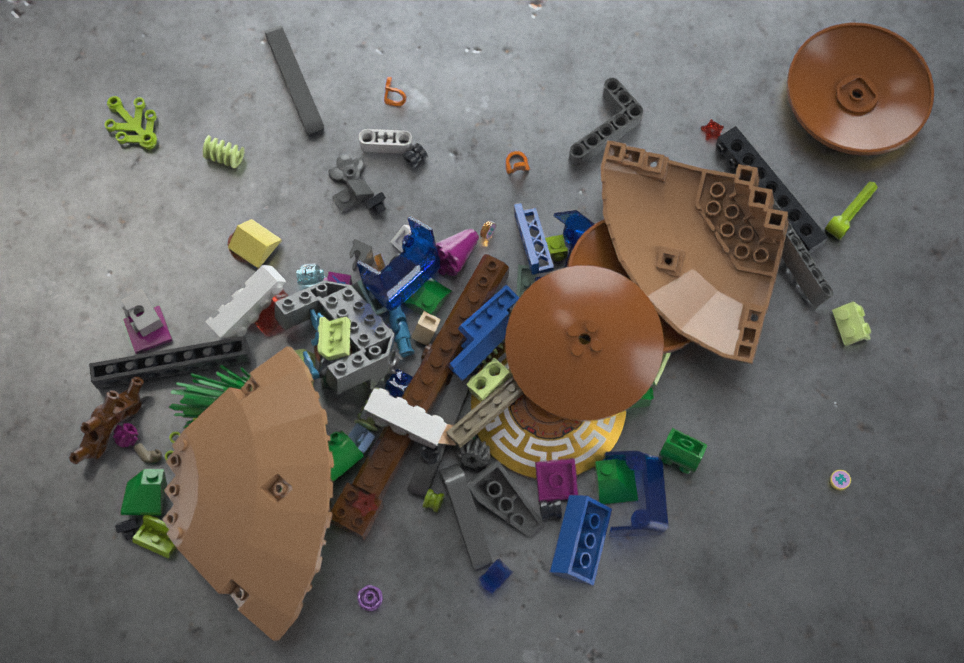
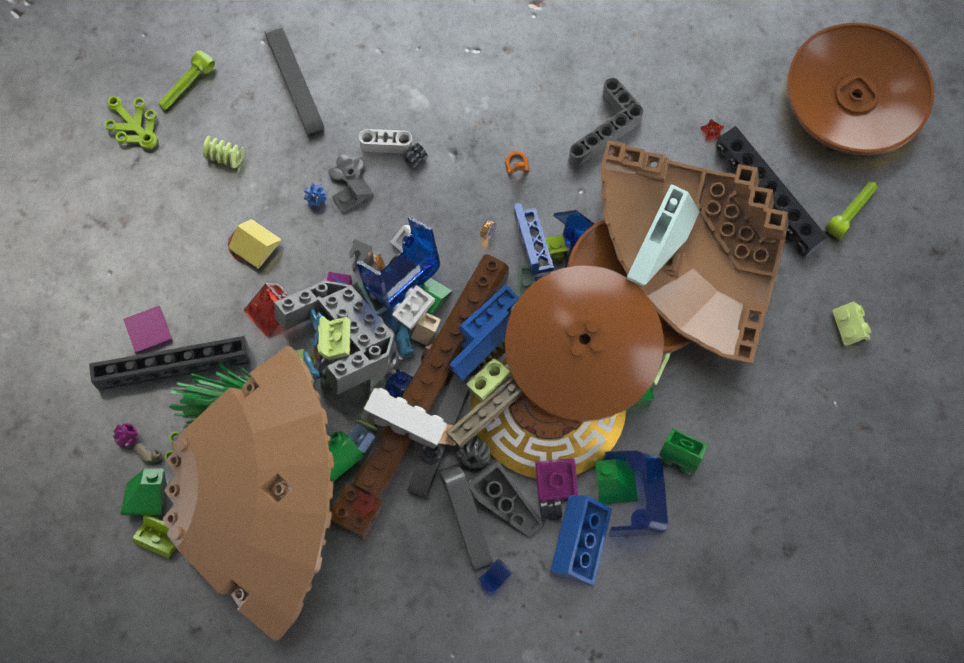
(104, 419): reddish brown pin -> none
(128, 528): black tile -> none
(139, 303): light grey brick -> none
(201, 64): none -> lime axle
(247, 303): white wedge -> none
(309, 275): clear light blue head -> none
(315, 194): none -> blue gear
(369, 591): medium lavender plate -> none
(376, 202): black tile -> none
(388, 88): orange piece -> none
(413, 307): none -> white bracket
(433, 500): lime wheel -> none
(455, 251): magenta cone -> none
(665, 236): none -> light aqua wedge
(804, 268): dark grey beam -> none
(840, 480): tile -> none

